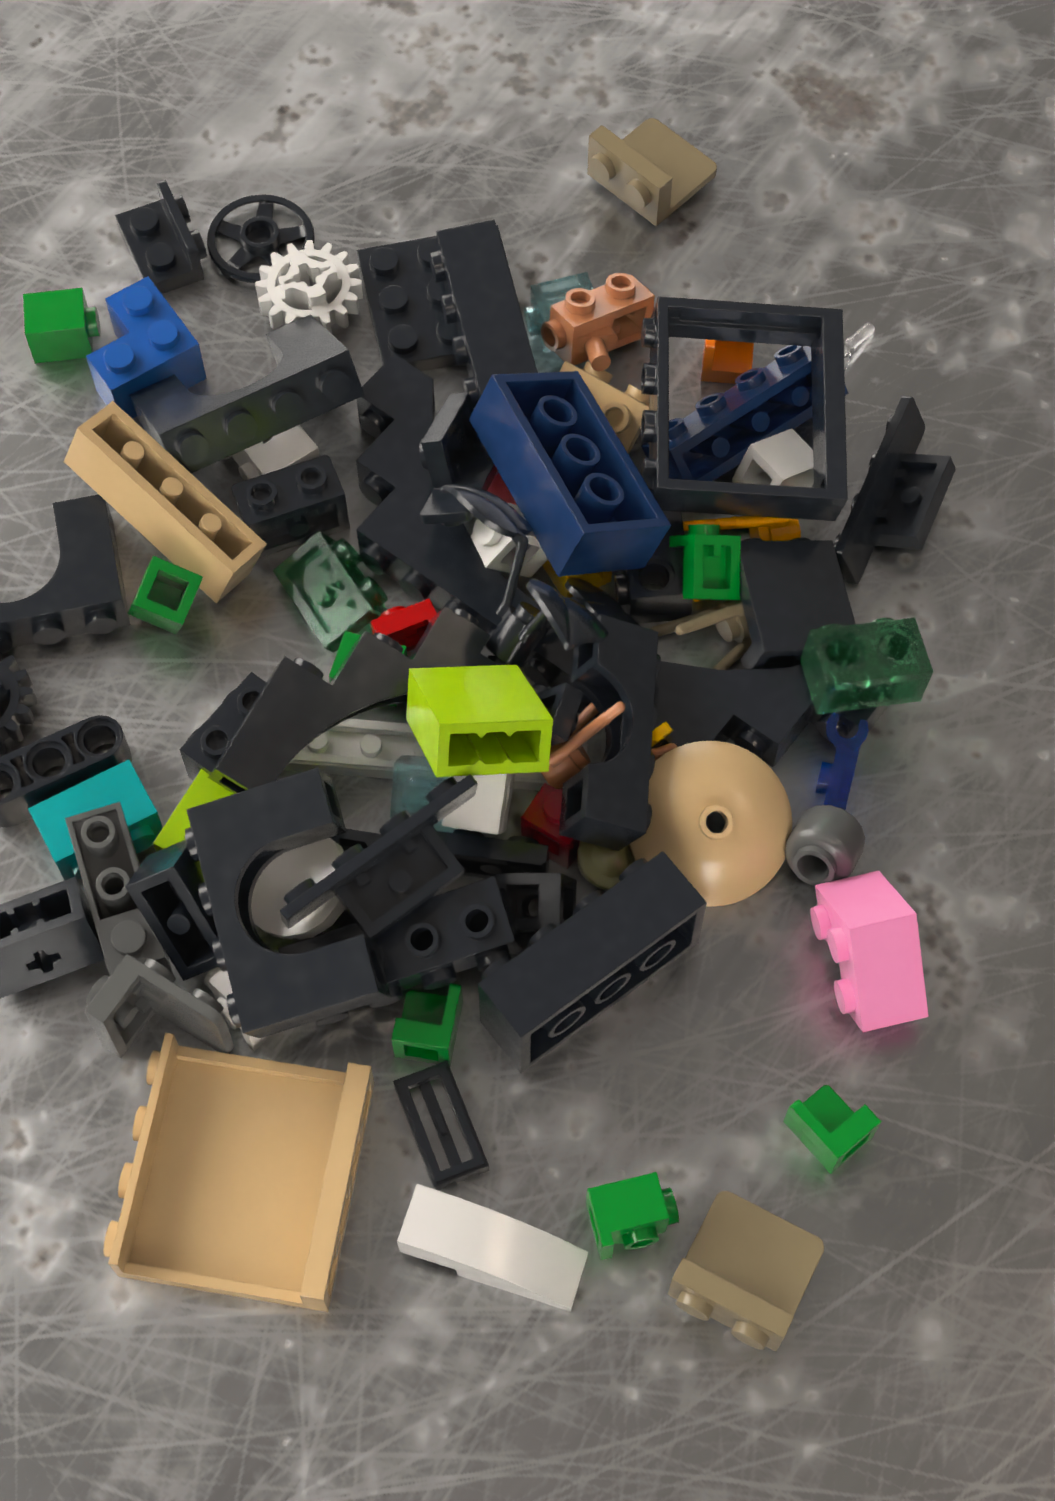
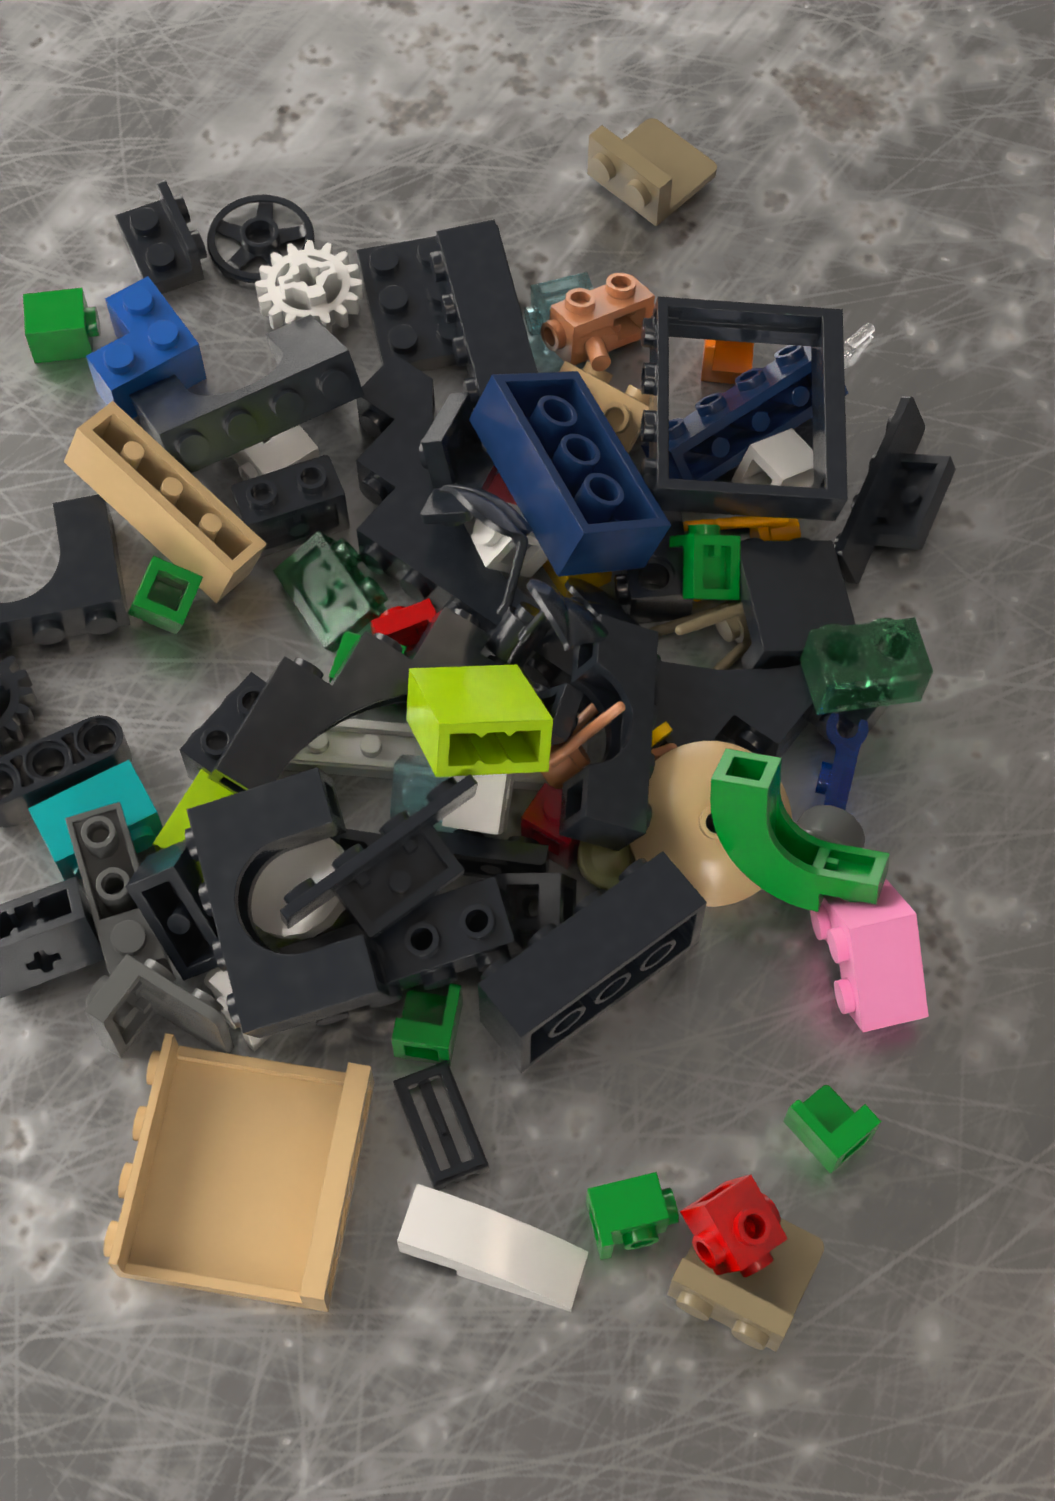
(735, 1227): none -> red brick
(775, 849): none -> green arch

